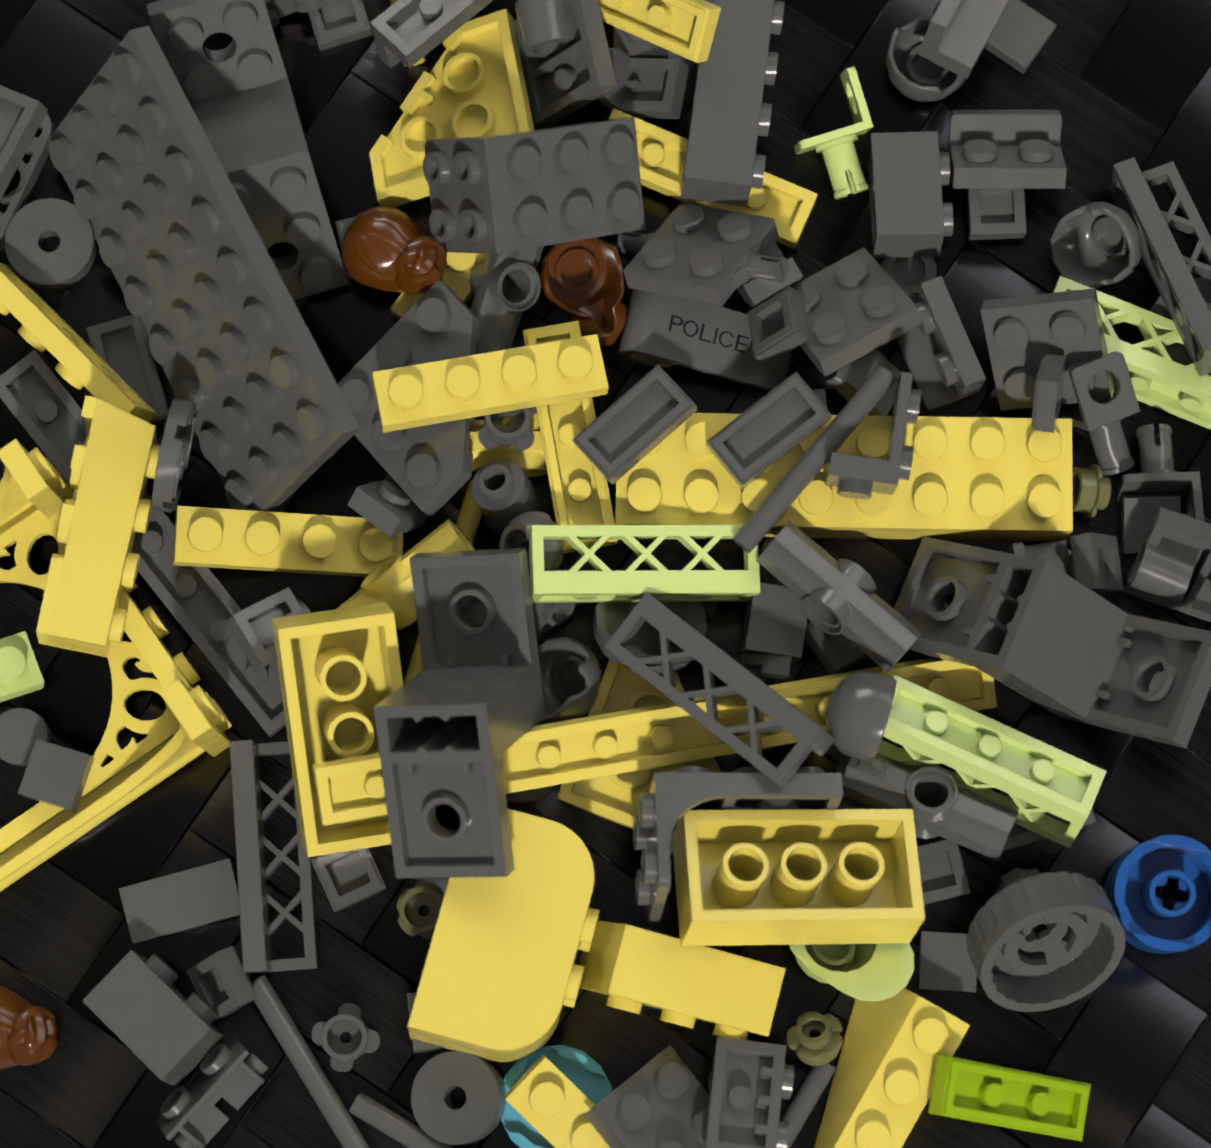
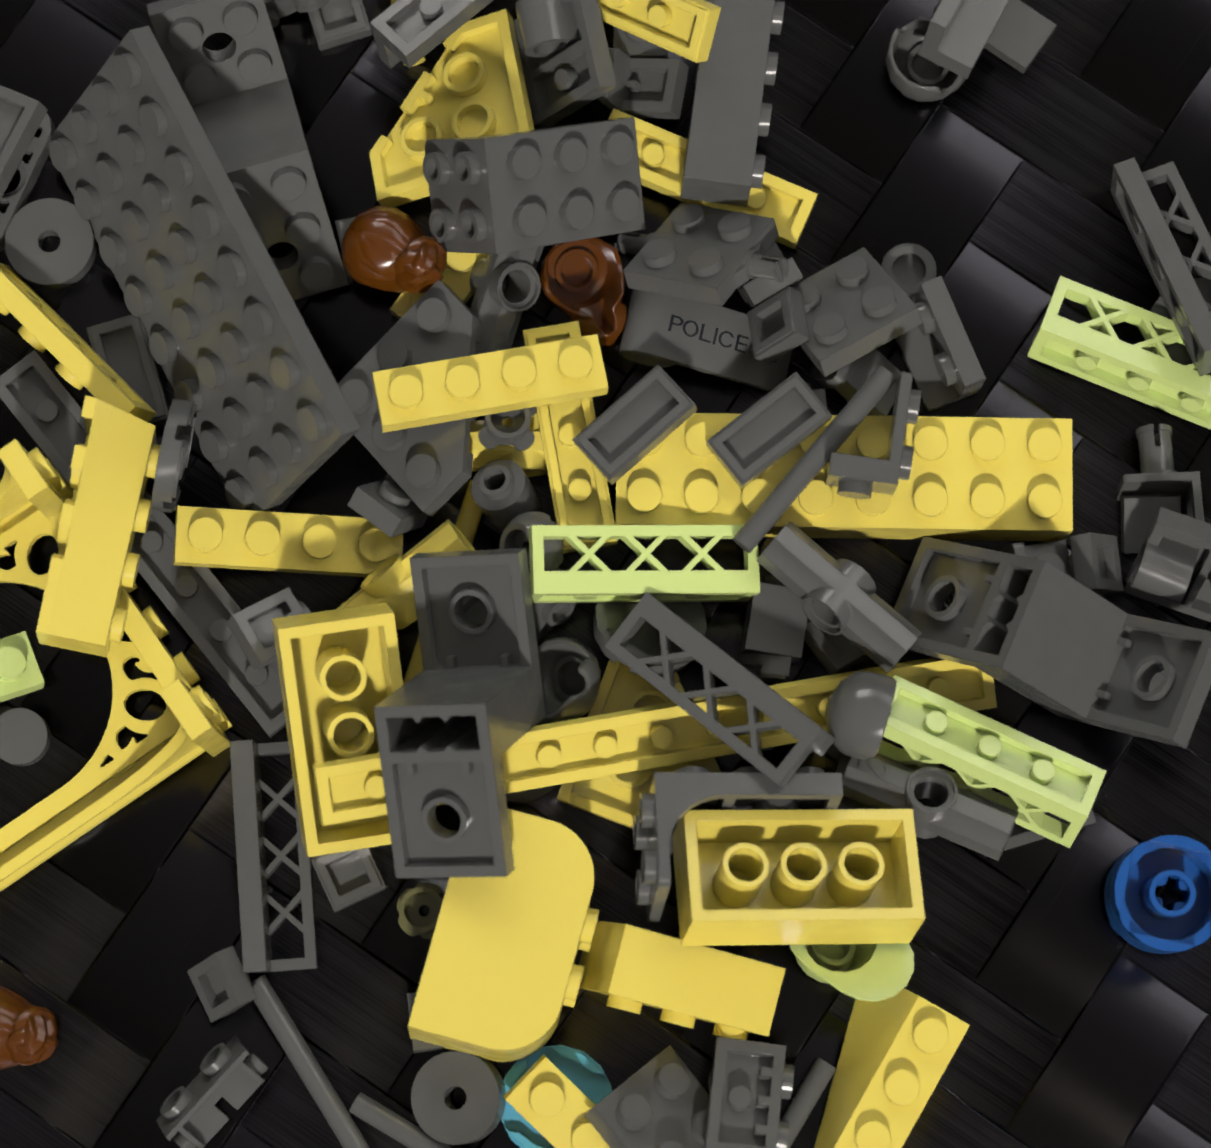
(56, 775): dark grey tile -> none
(155, 1017): dark grey brick -> none
(181, 901): dark grey tile -> none
(329, 1035): dark grey plate -> none
(820, 1049): olive plate -> none
(839, 146): yellowish green bracket -> none
(907, 194): dark grey brick -> none
(941, 871): dark grey plate -> none
(945, 963): dark grey tile -> none
(996, 214): dark grey plate -> none
(1006, 149): dark grey bracket -> none
(1009, 1098): lime tile -> none
(1028, 328): dark grey plate -> none
(1034, 915): dark grey piece -> none
(1048, 393): dark grey tile -> none
(1090, 490): olive plate -> none
(1096, 245): dark grey hair -> none
(1104, 417): dark grey bracket -> none

